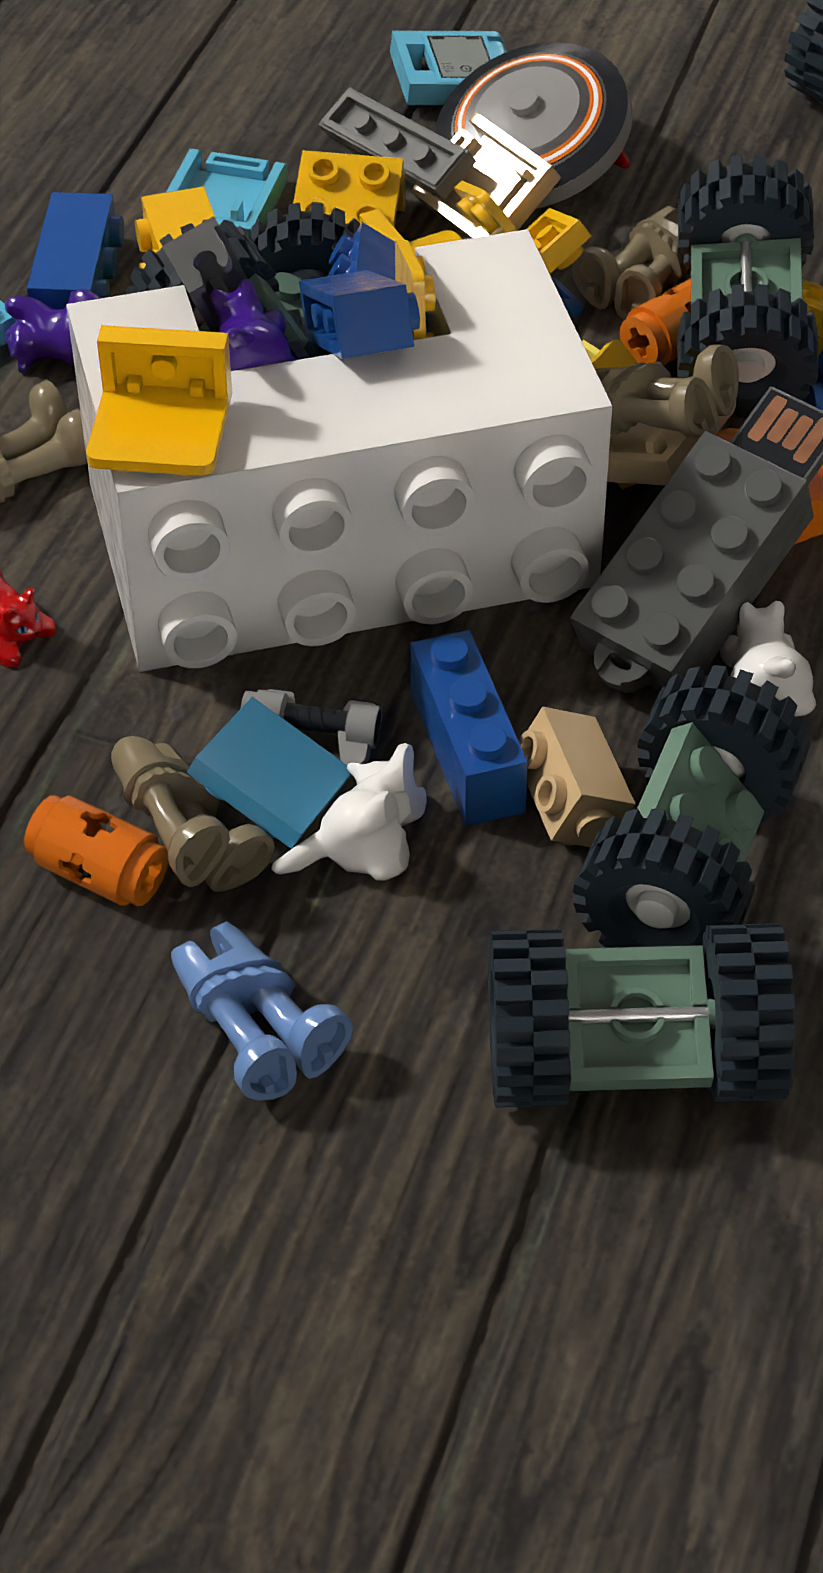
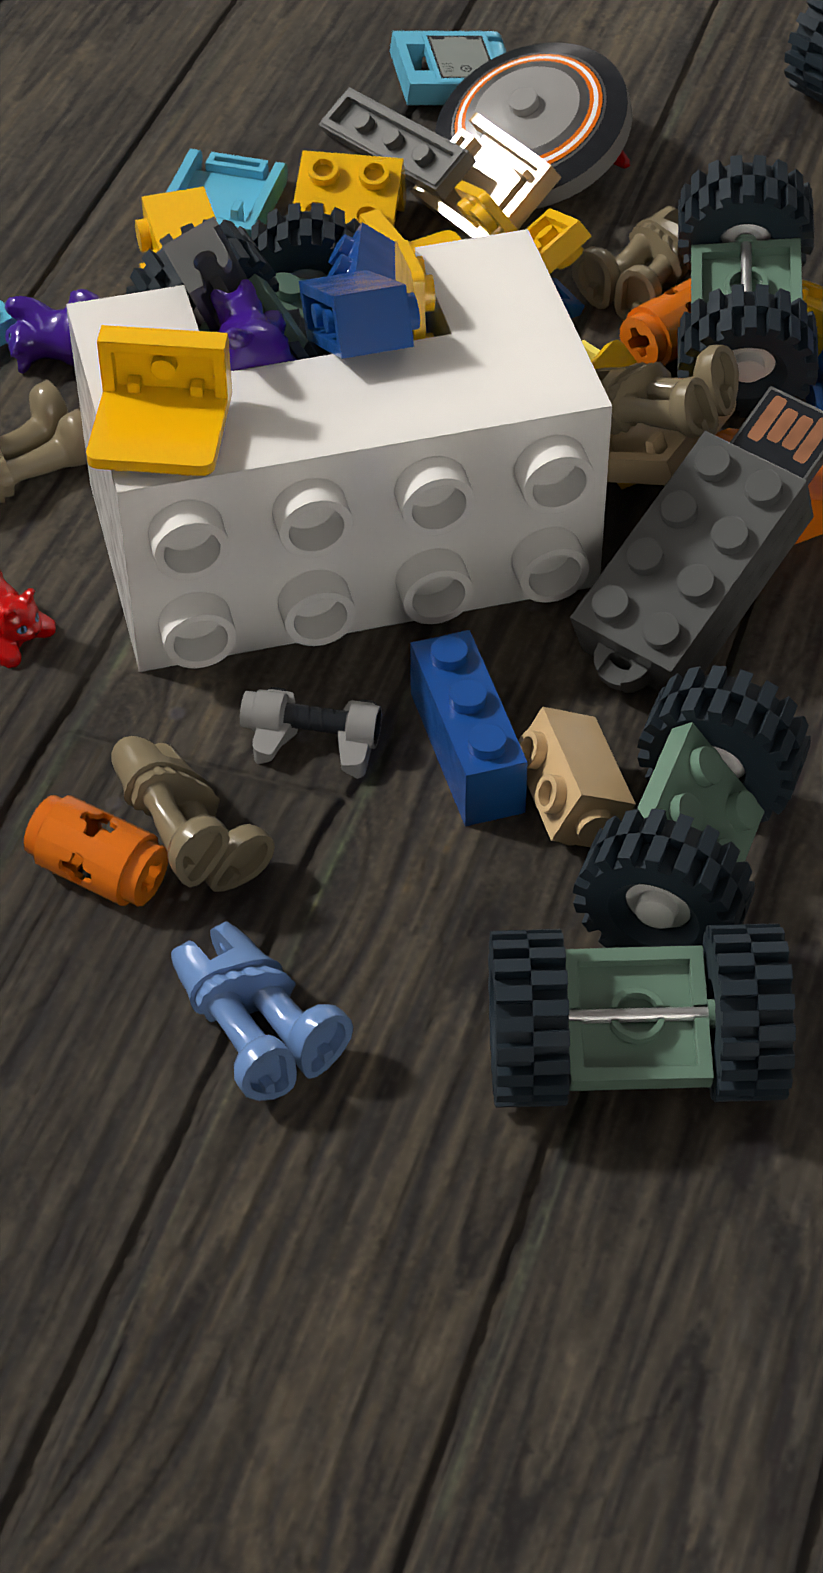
(76, 248): blue brick -> none
(270, 772): dark azure tile -> none
(366, 823): white animal -> none
(770, 655): white animal -> none

